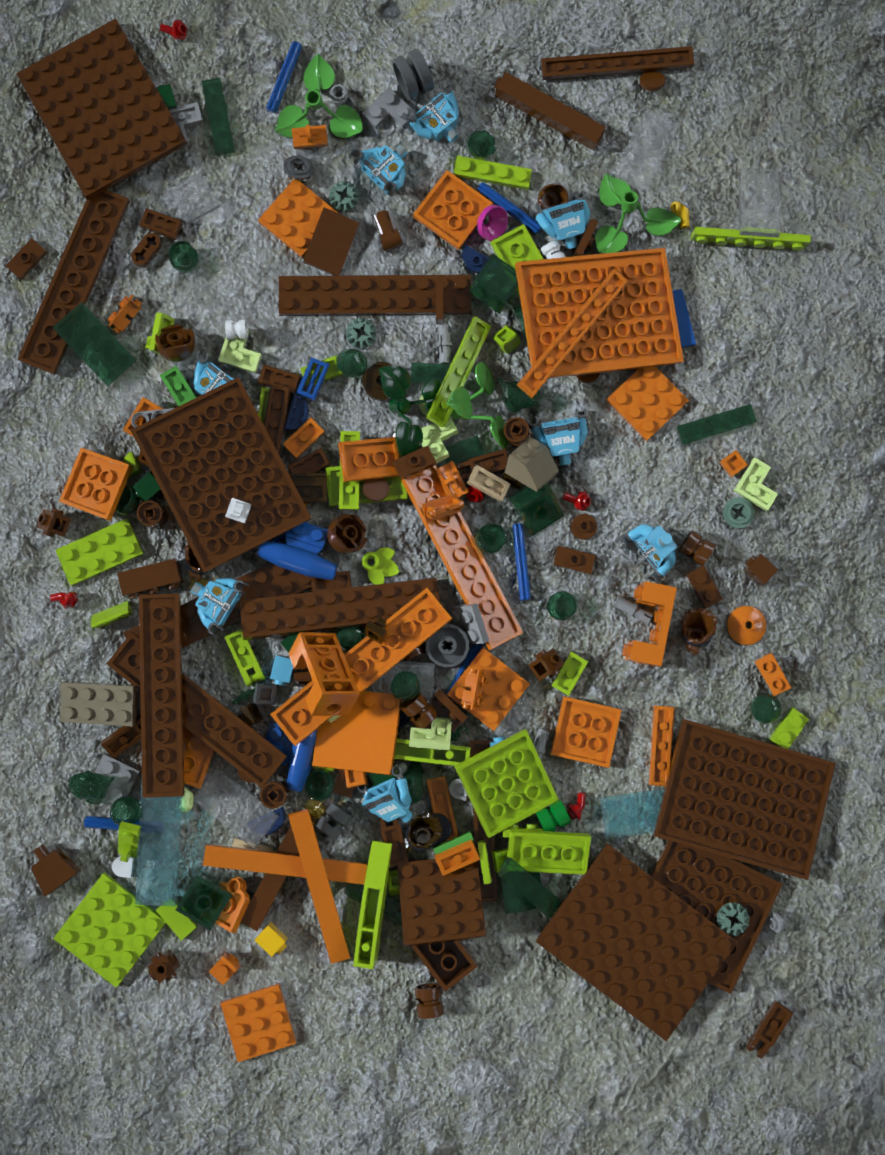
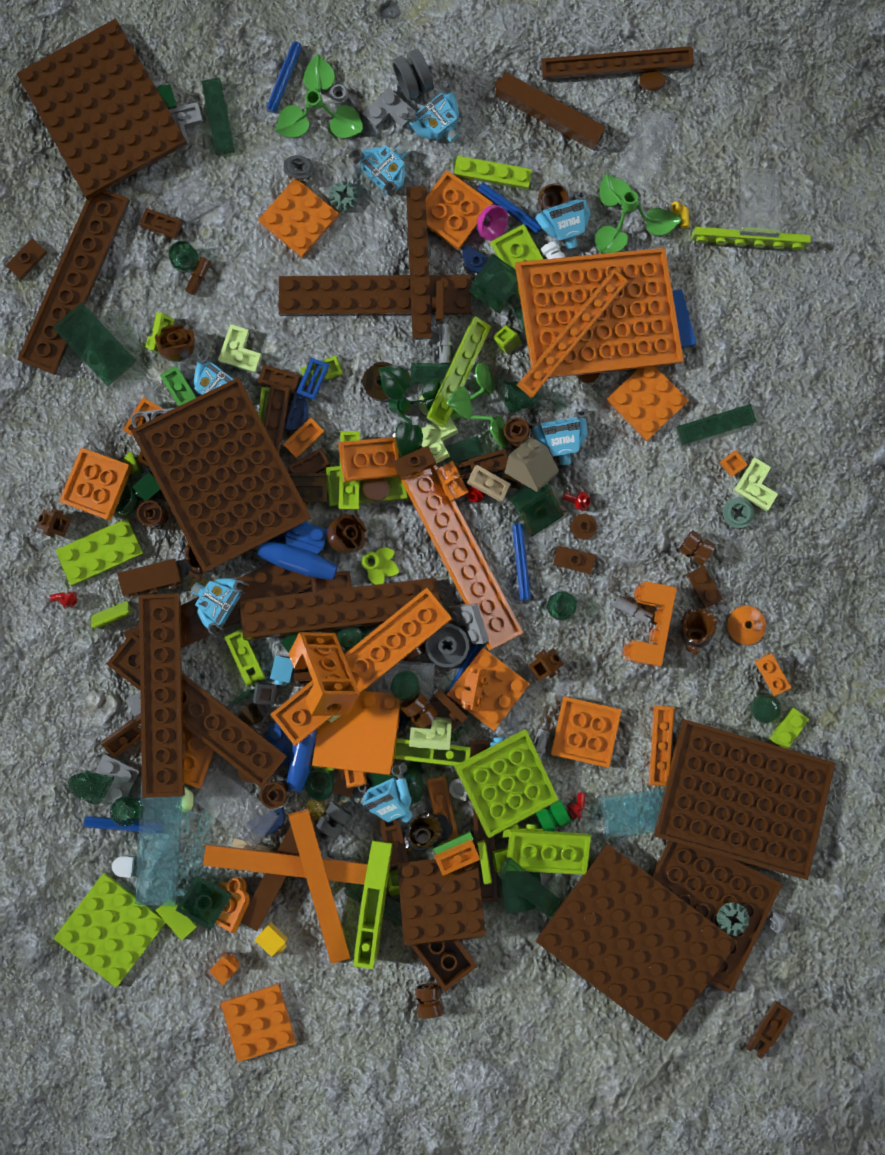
(53, 869): reddish brown torso -> none
(98, 703): dark tan plate -> none
(128, 307): orange hinge -> none
(128, 840): lime hinge -> none
(143, 248): reddish brown beam -> none
(168, 961): reddish brown brick -> none
(177, 31): red plate -> none
(197, 276): none -> reddish brown axle
(236, 329): white wheel -> none
(238, 510): white tile -> none
(309, 137): orange hips -> none
(331, 242): reddish brown tile -> none
(351, 363): clear green hair -> none
(363, 341): sand green gear -> none
(376, 631): dark brown tile -> none
(388, 235): reddish brown piece -> none
(418, 263): none -> reddish brown plate
(441, 507): orange hinge -> none
(481, 144): clear green hair -> none
(490, 538): clear green hair -> none
(569, 673): lime plate -> none
(587, 238): reddish brown plate -> none
(655, 546): medium azure torso -> none
(760, 569): reddish brown brick -> none

